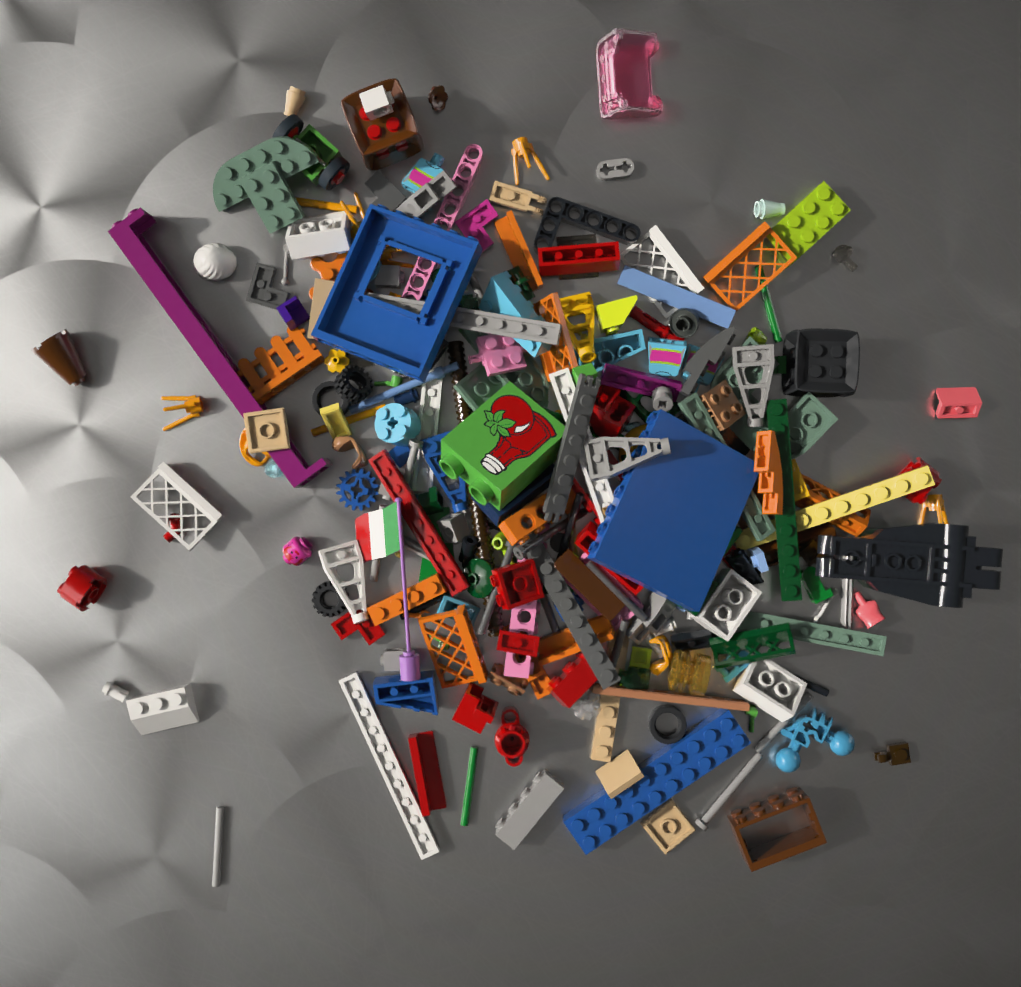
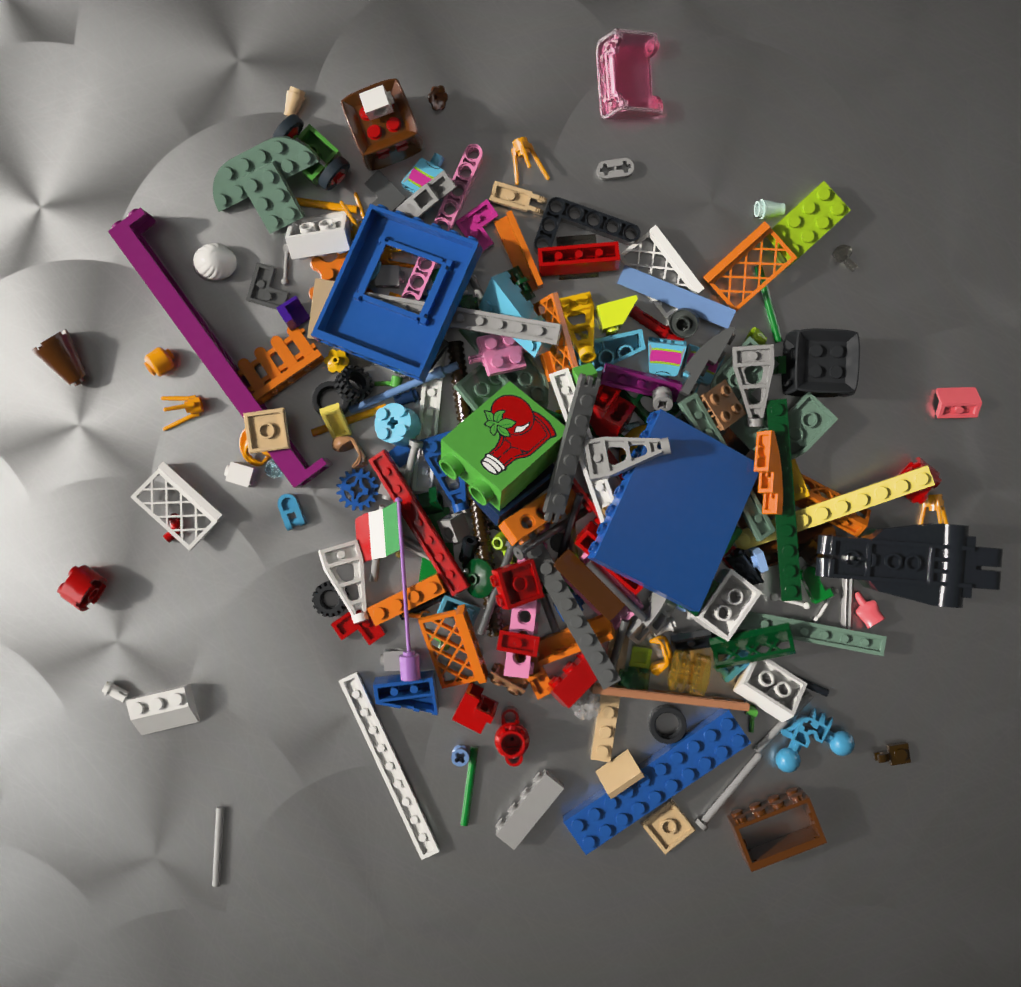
(159, 361): none -> light orange head
(240, 474): none -> white brick
(288, 504): none -> dark azure plate
(297, 551): dark pink head -> none
(427, 772): red panel -> none
(460, 761): none -> medium blue bush
(807, 605): none -> white hinge

